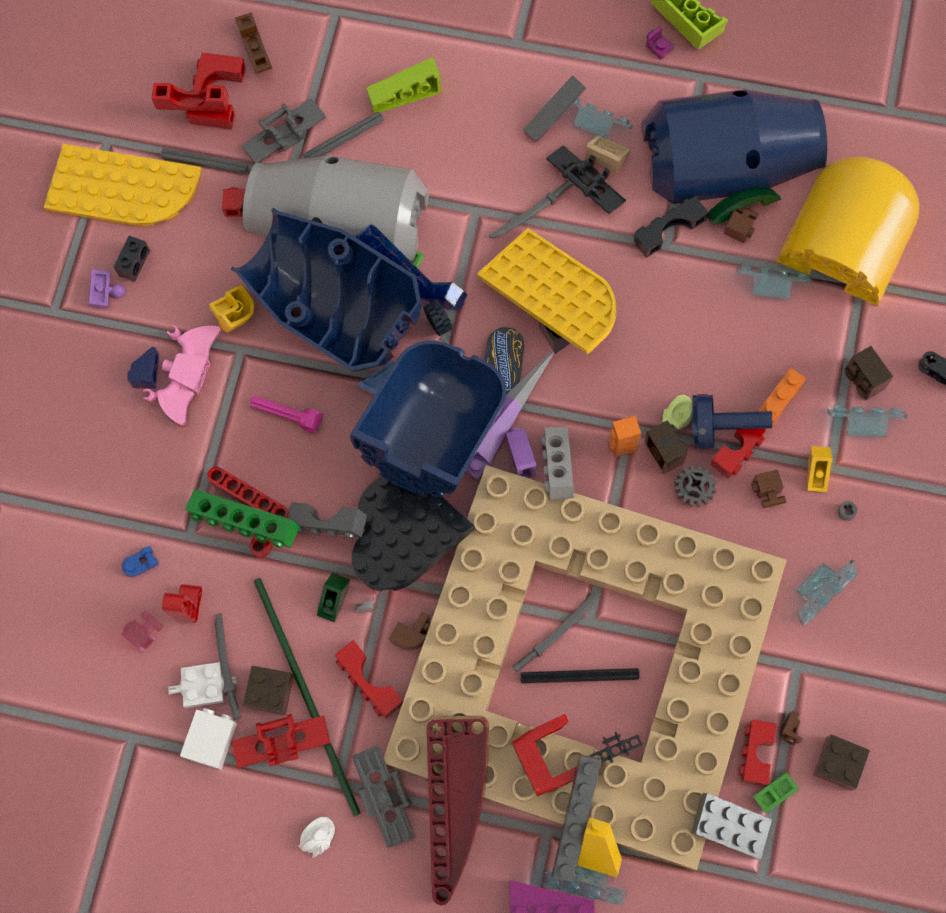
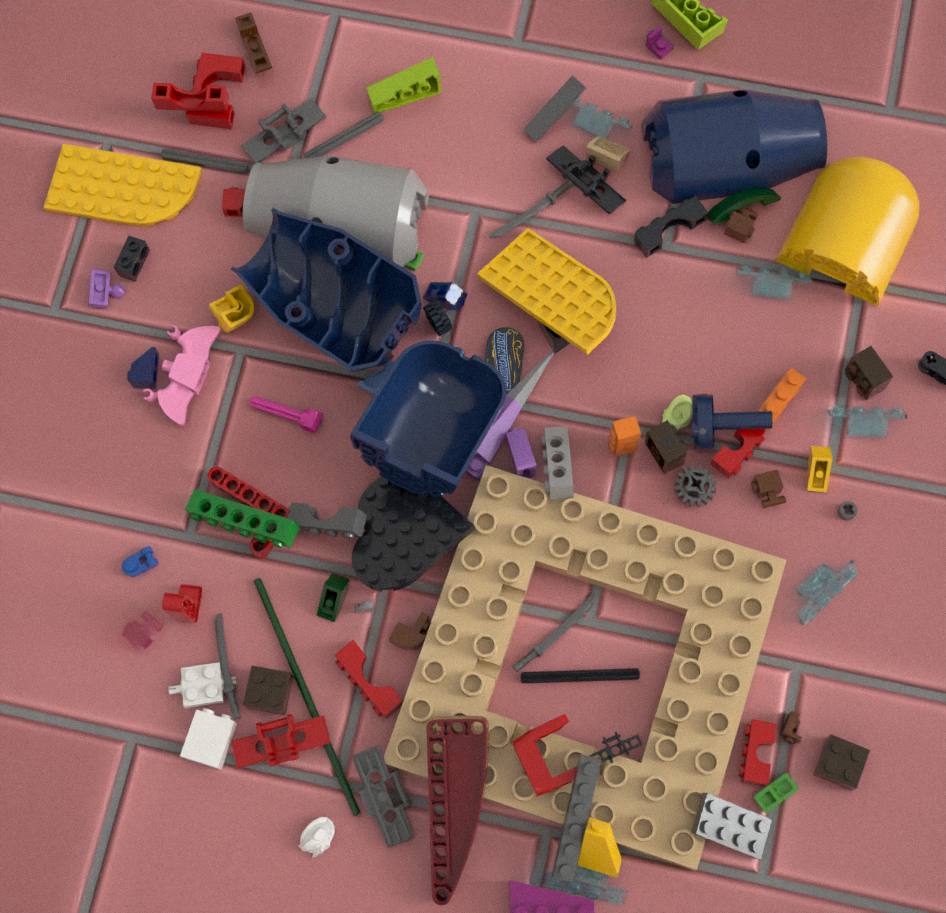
(378, 241): clear blue beam -> none

